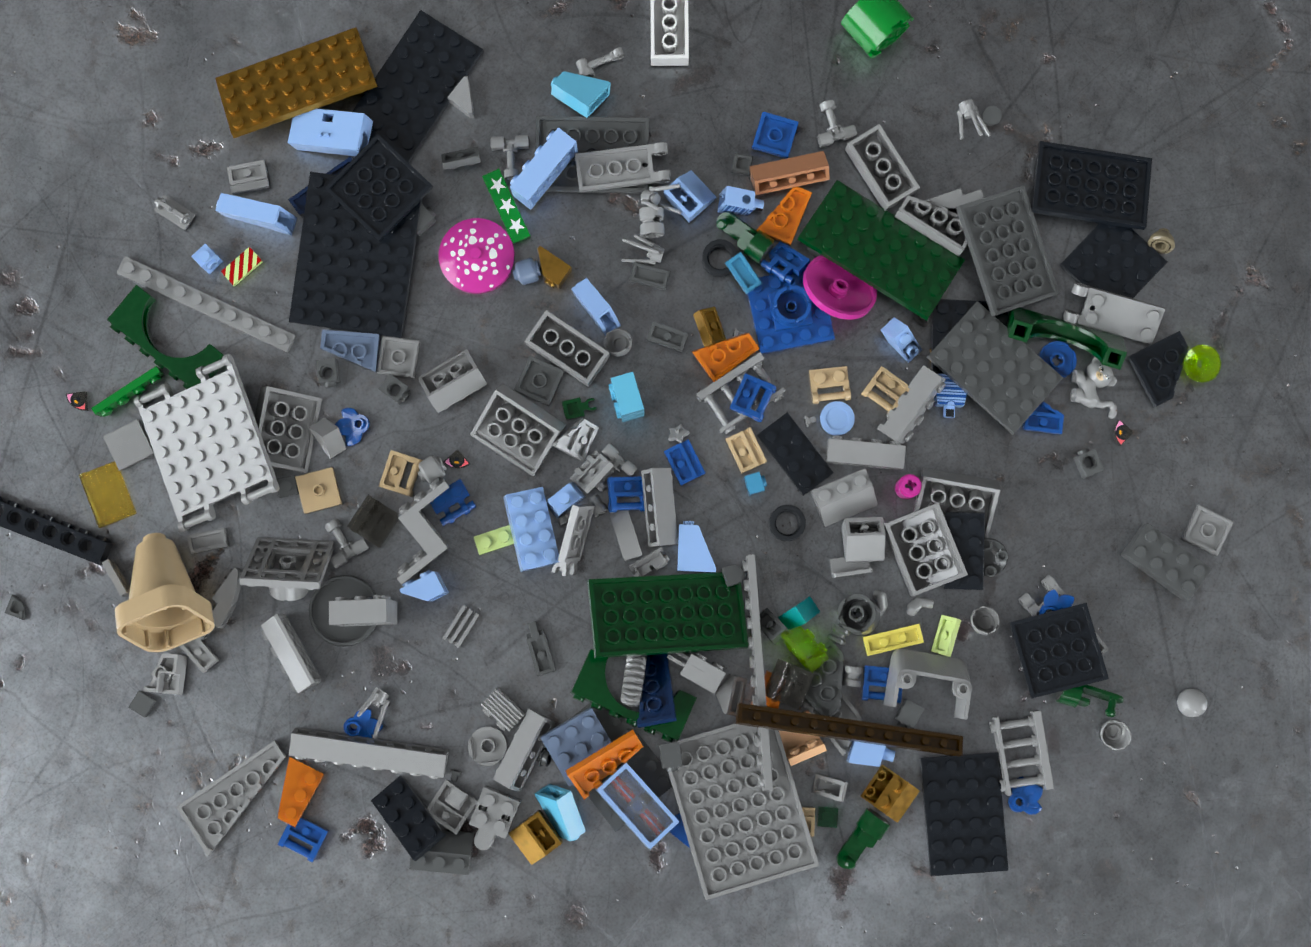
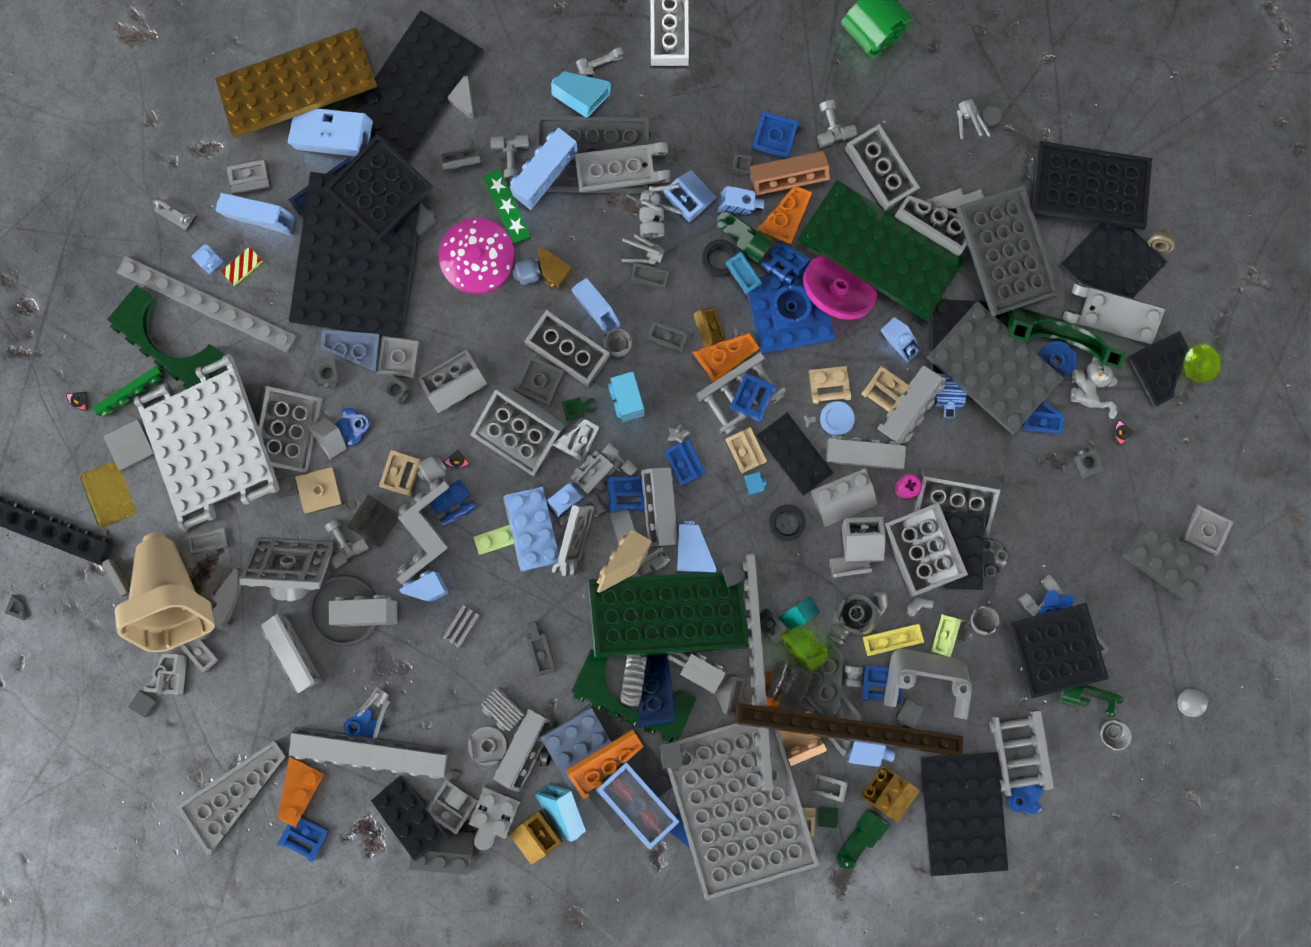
(624, 560): none -> tan slope

